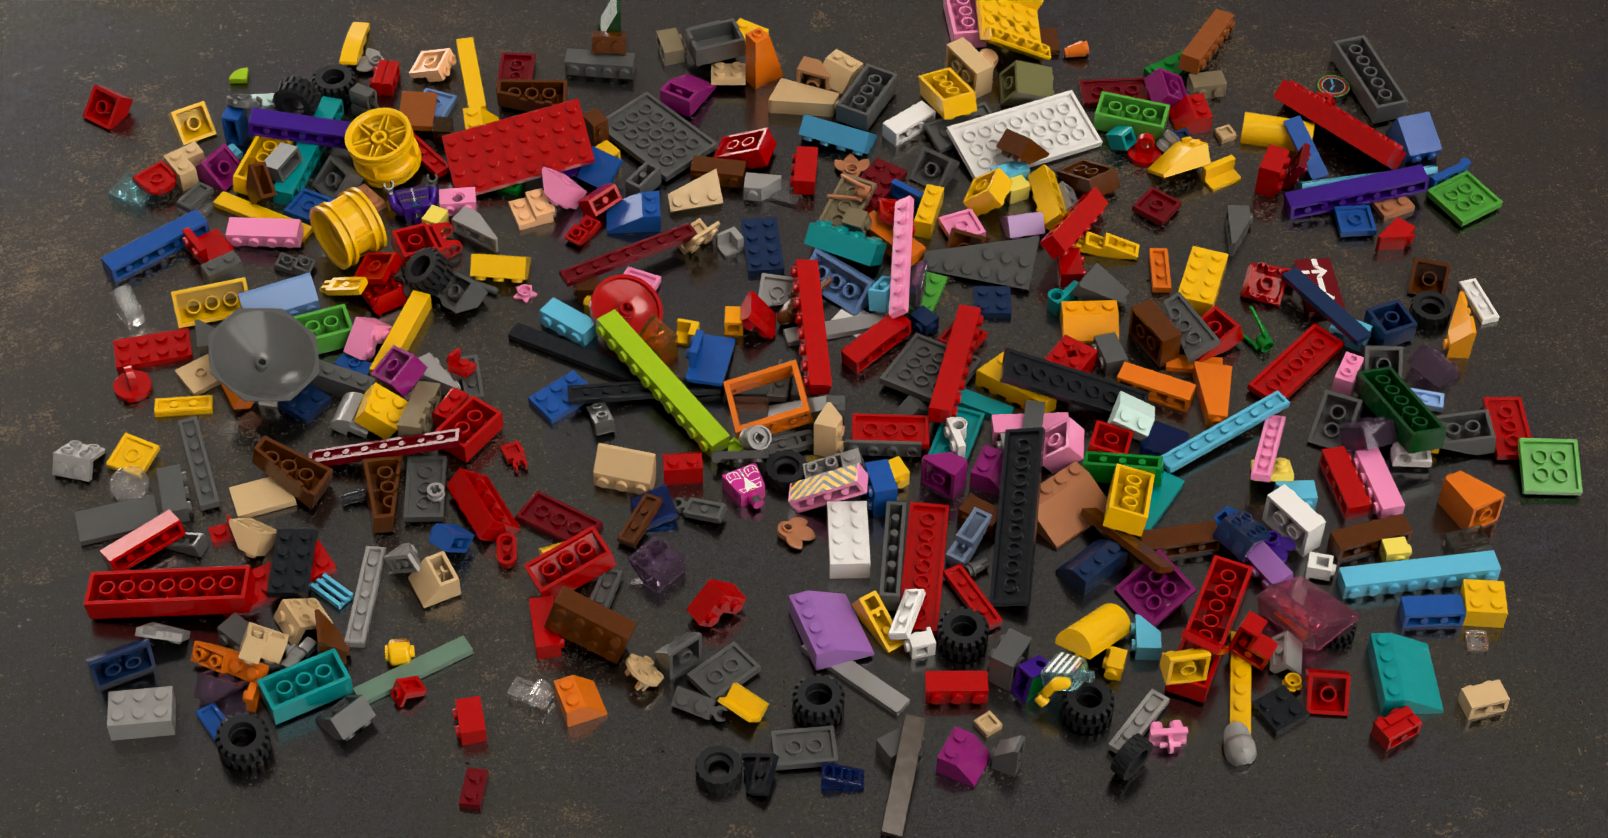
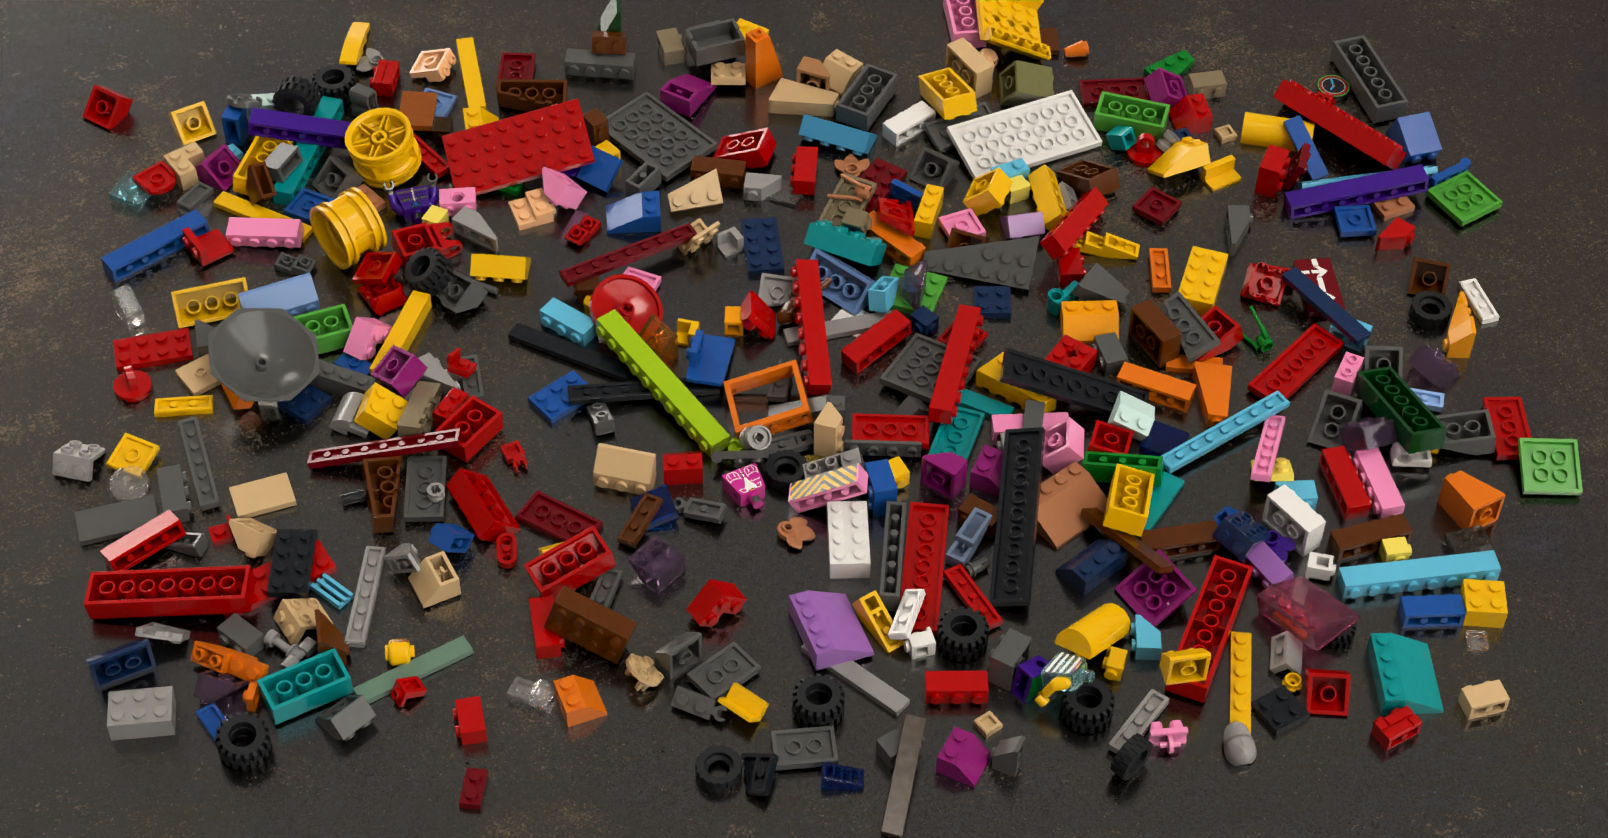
(222, 268): dark grey brick -> none
(239, 76): lime tile -> none
(262, 643): tan brick -> none
(292, 470): reddish brown wedge -> none
(344, 286): yellow hinge -> none
(527, 289): bright pink plate -> none
(600, 200): red brick -> none
(901, 257): bright pink plate -> none
(956, 432): white plate -> none
(1020, 148): reddish brown slope -> none
(1205, 642): red tile -> none
(1207, 41): dark orange brick -> none
(1251, 643): red brick -> none
(1391, 323): dark blue brick -> none

